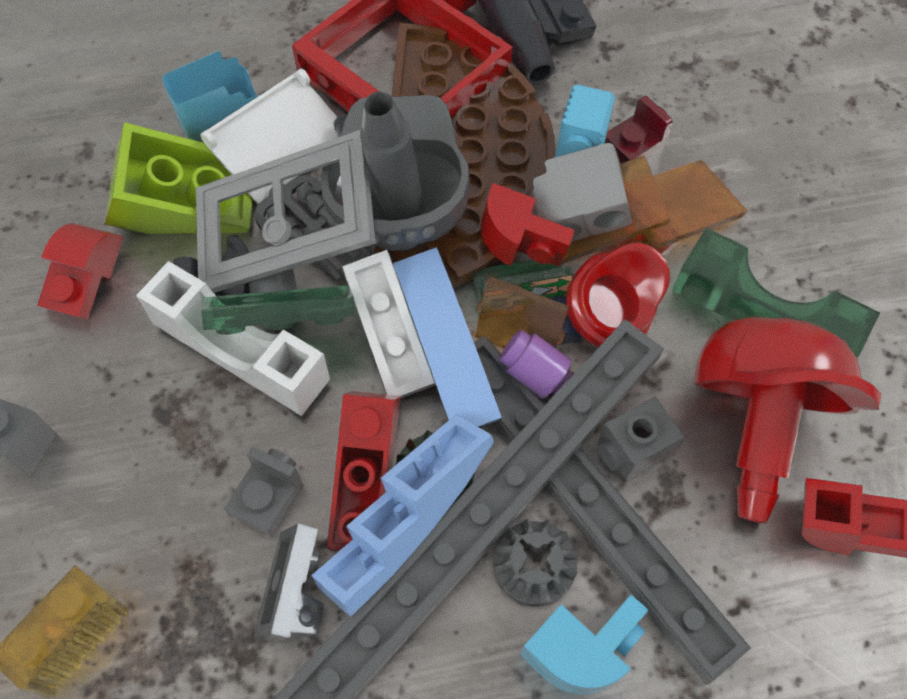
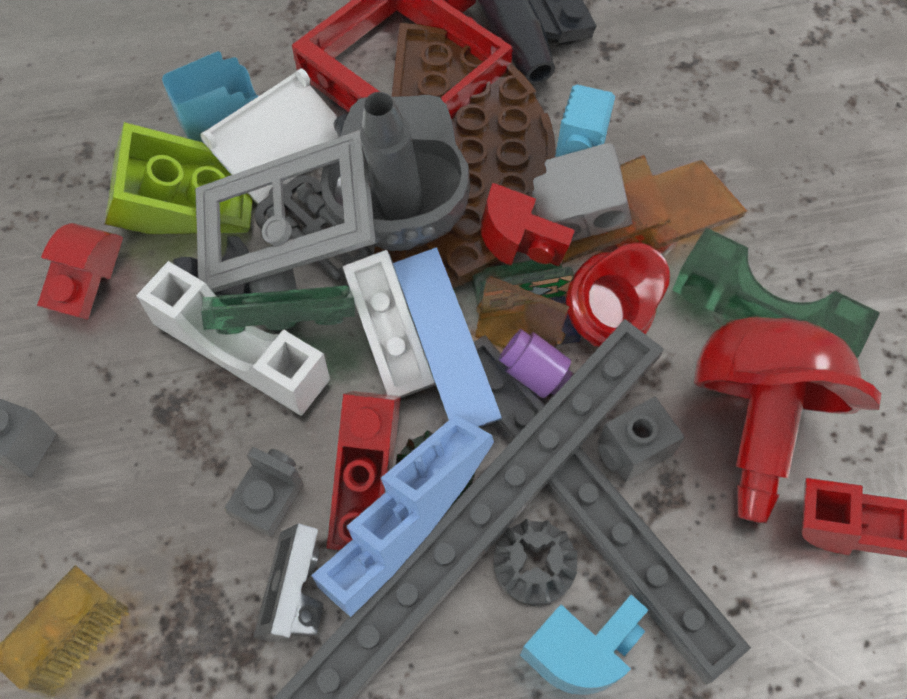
(641, 133): dark red bracket -> none

